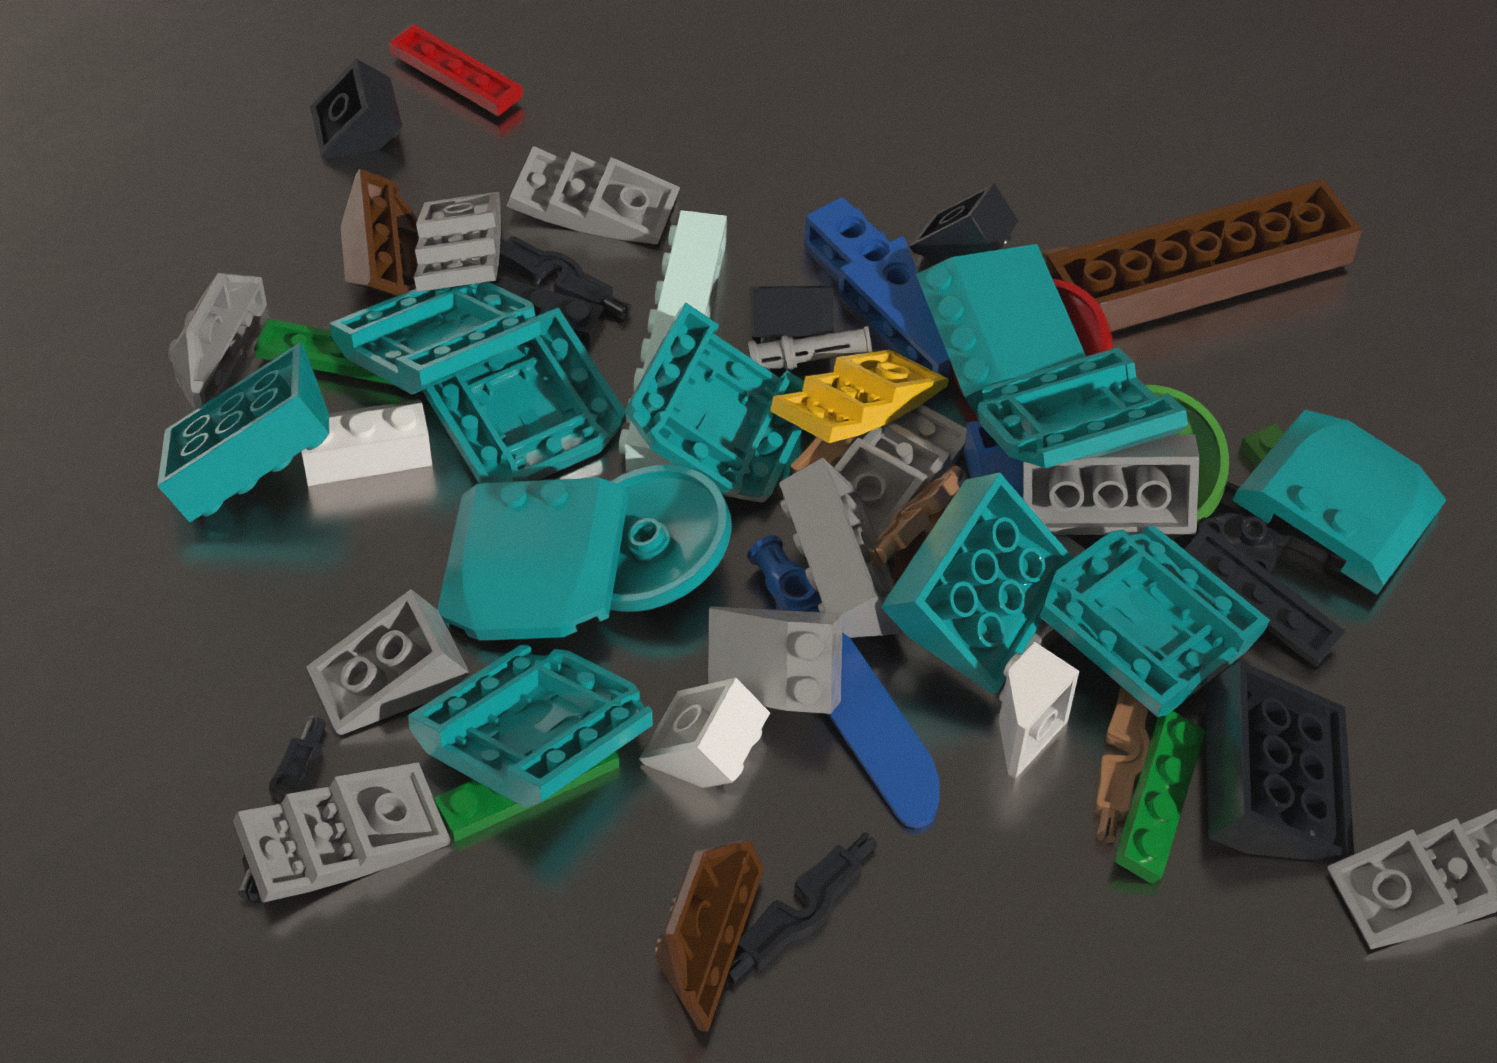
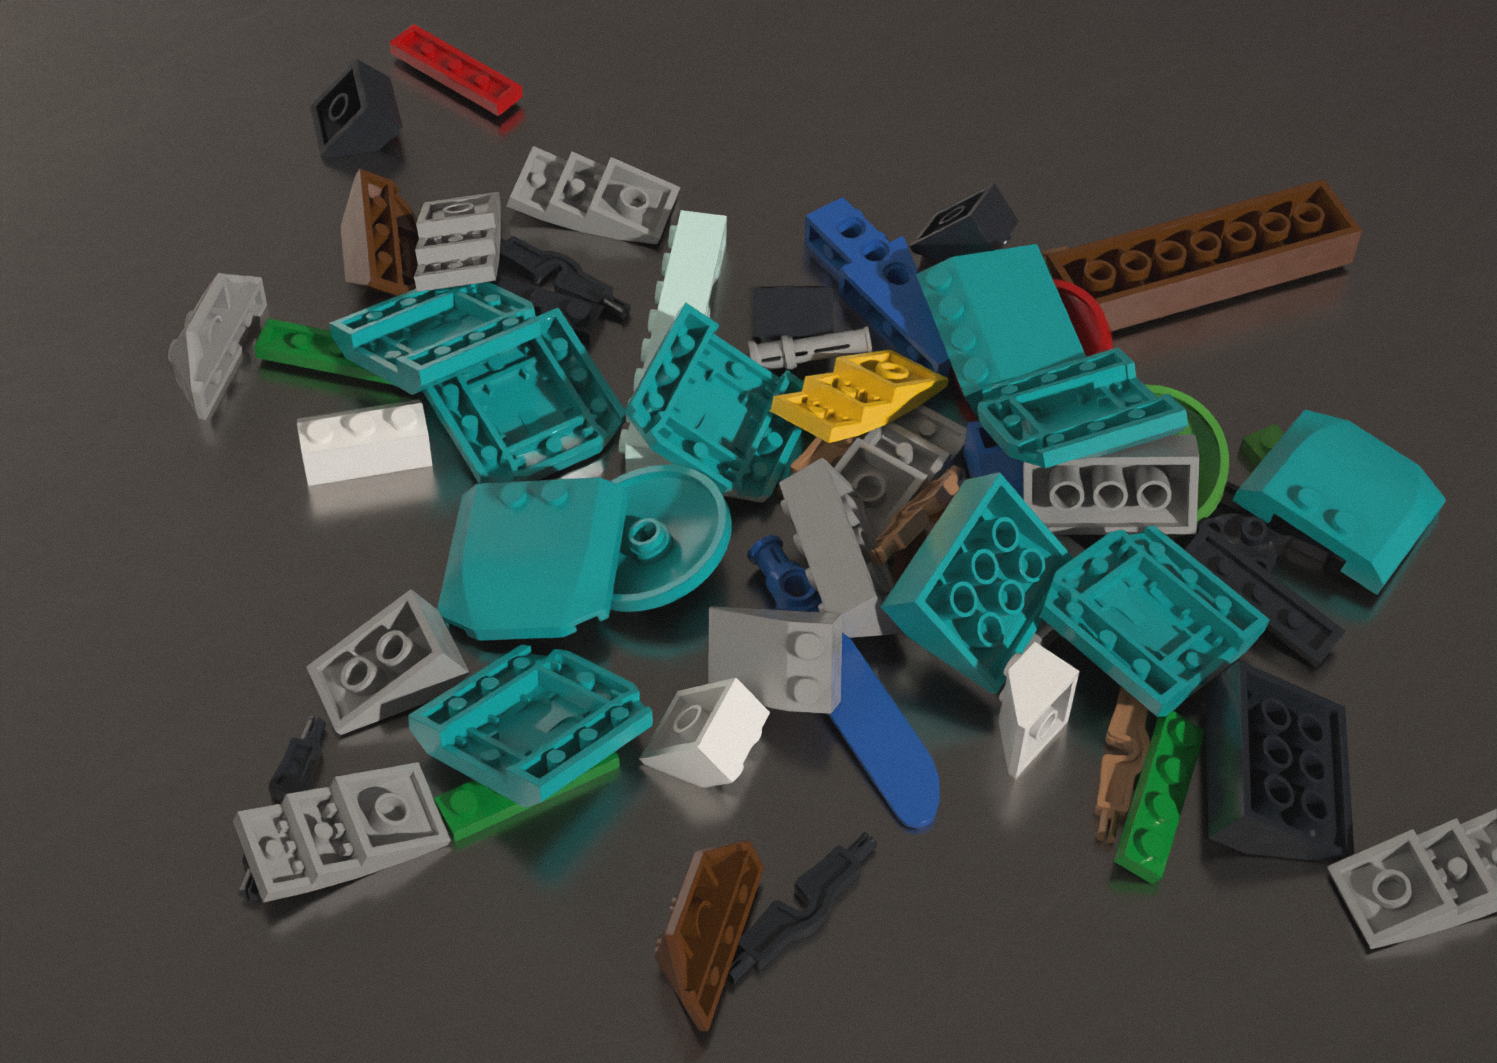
(243, 435): teal slope -> none

